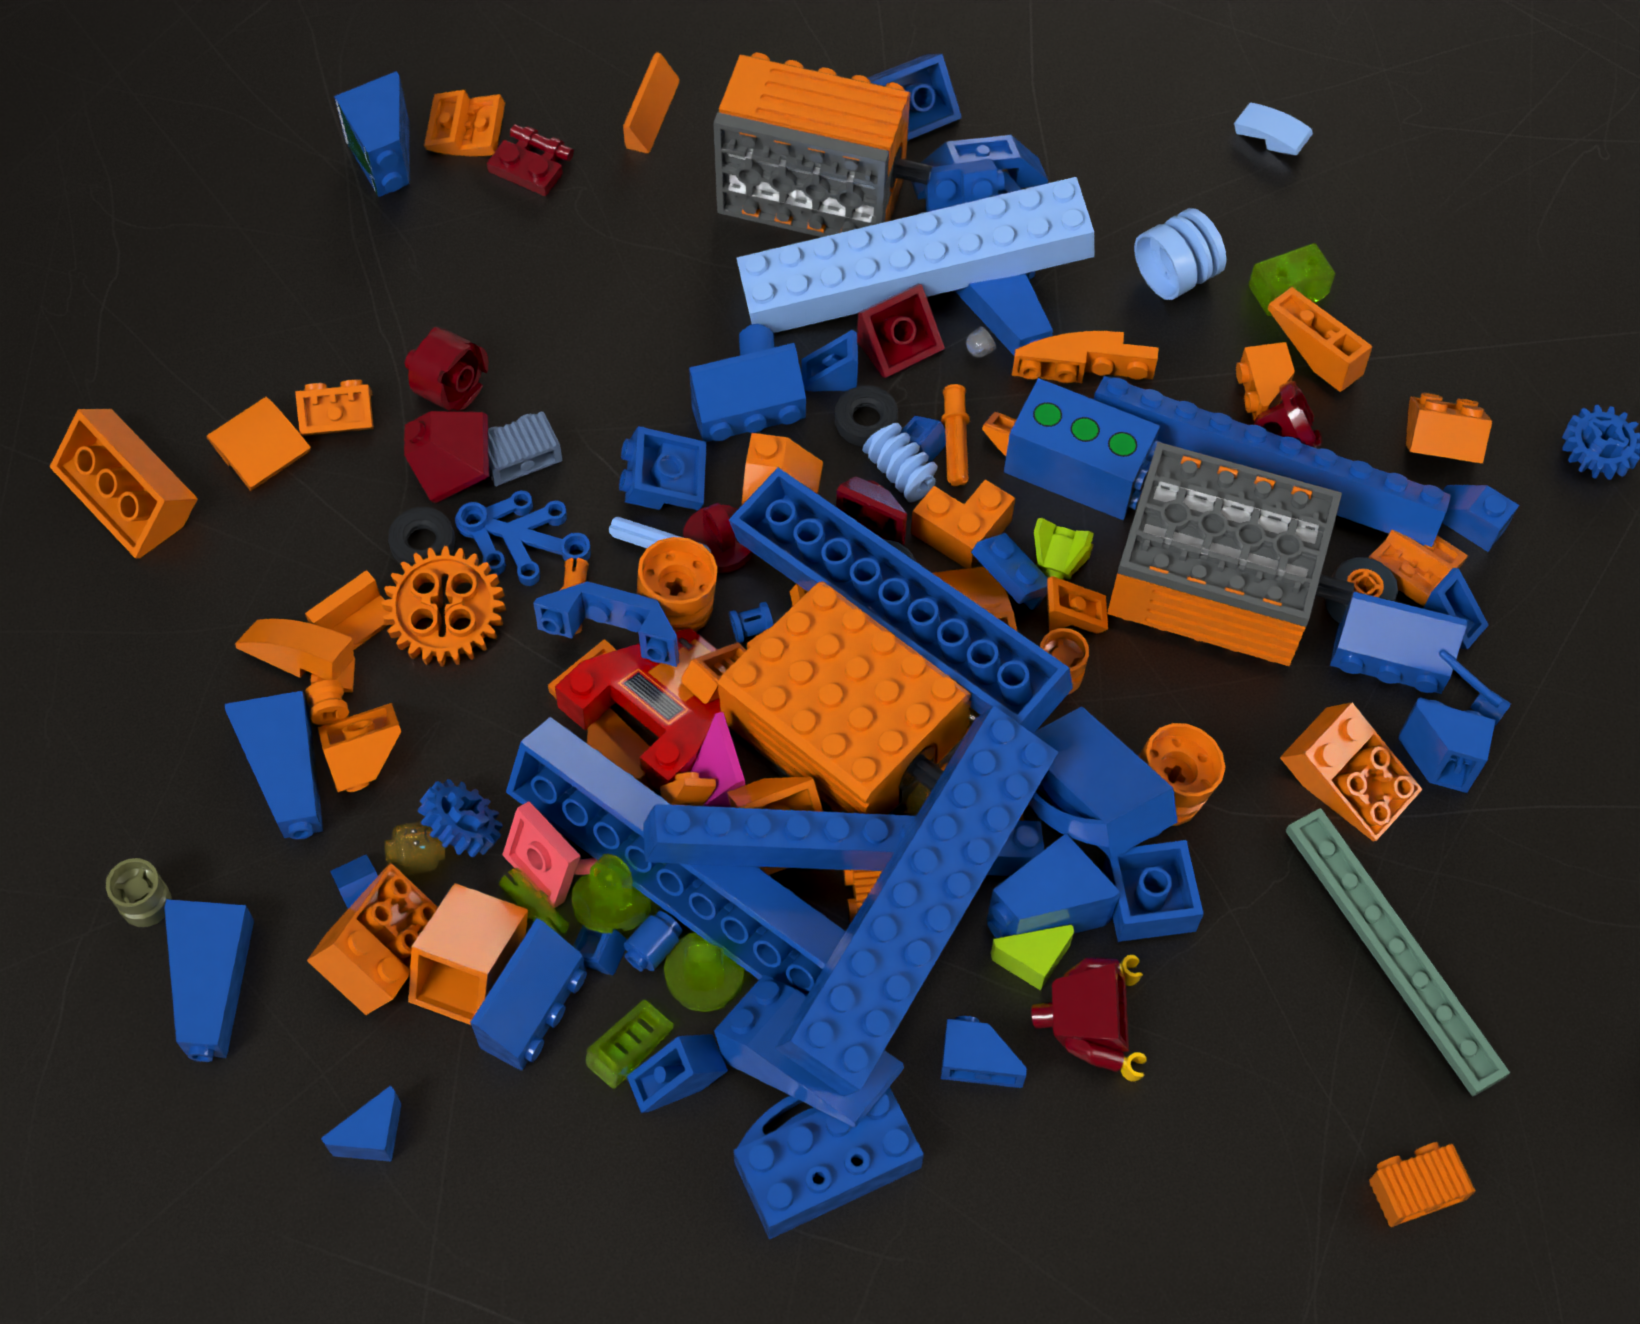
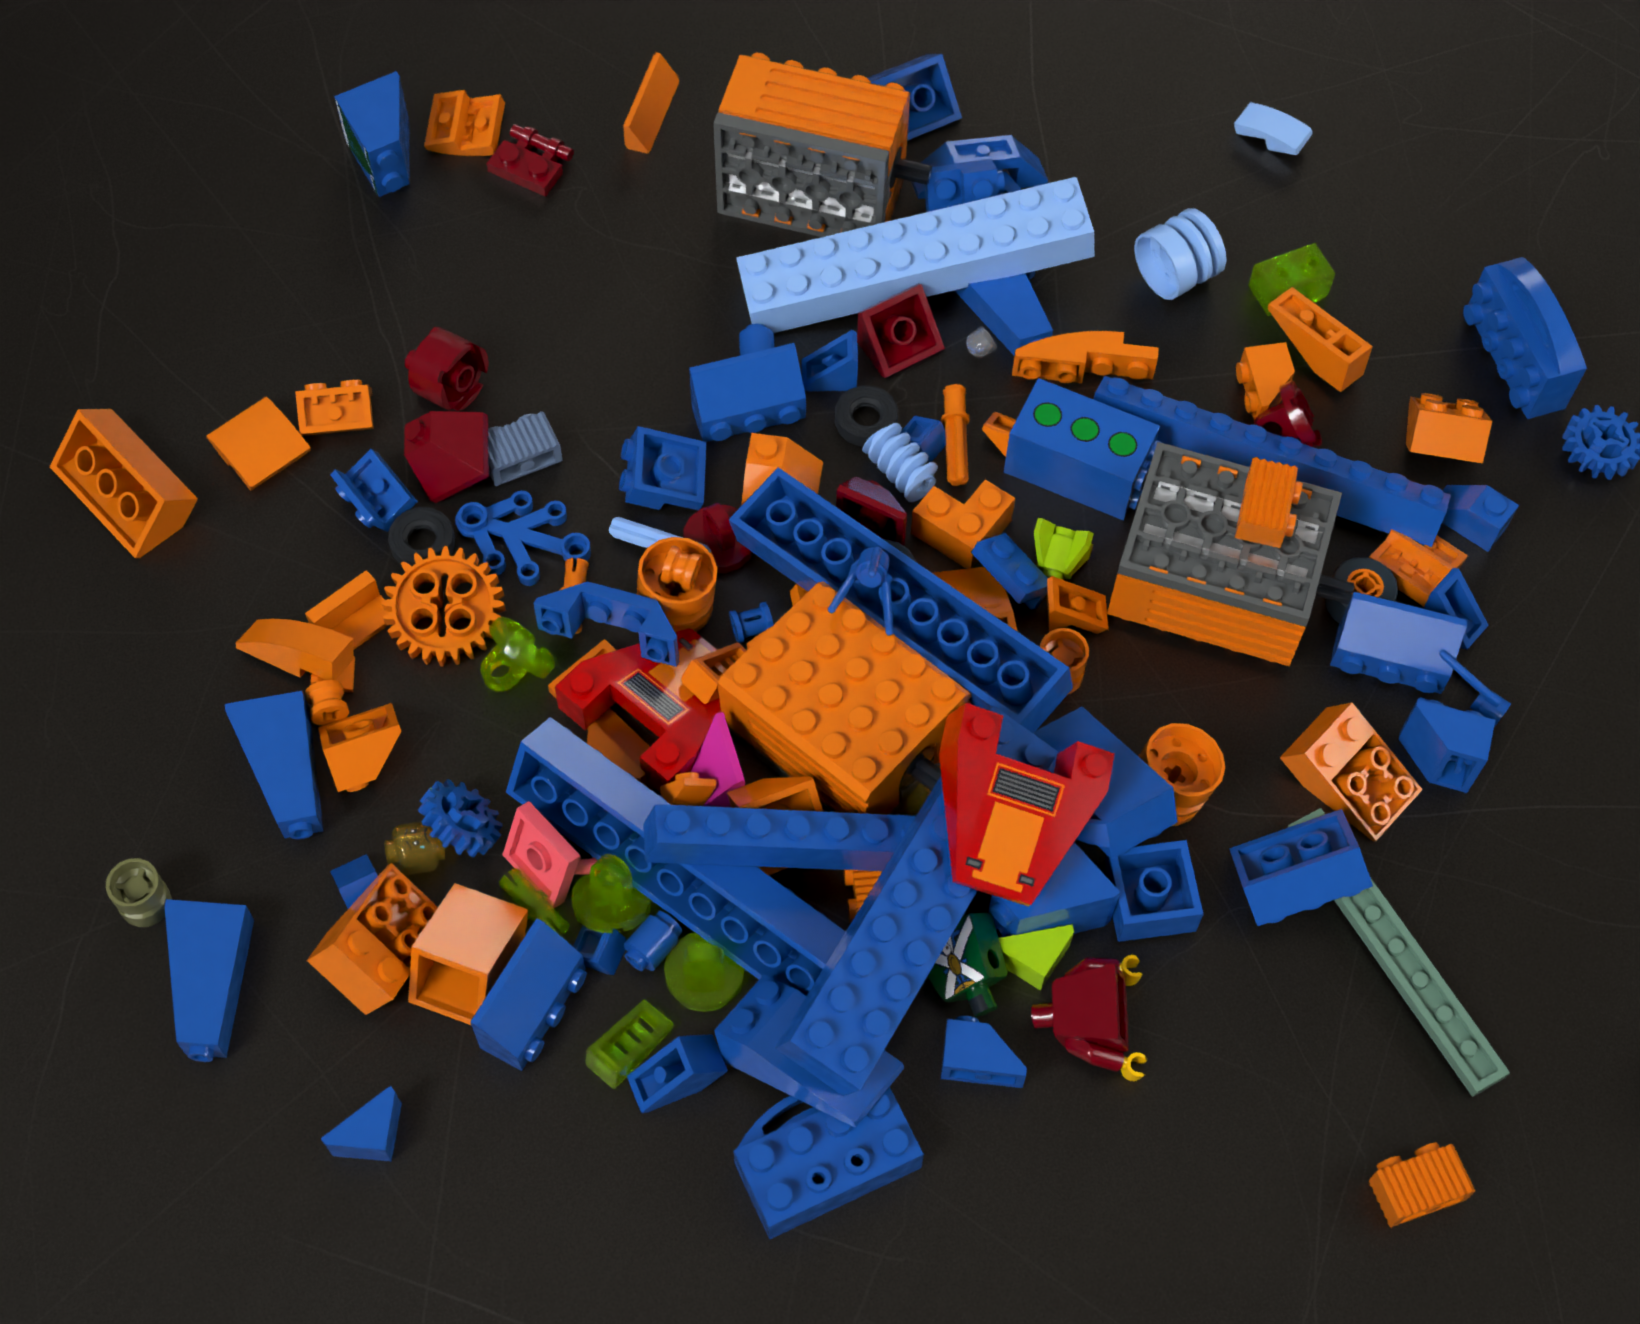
(374, 491): none -> blue bracket
(517, 650): none -> clear neon green tile
(681, 568): none -> orange wheel
(870, 572): none -> blue plant
(970, 964): none -> dark green torso
(1008, 817): none -> red wedge
(1267, 503): none -> orange brick
(1301, 867): none -> blue slope
(1526, 336): none -> blue piece

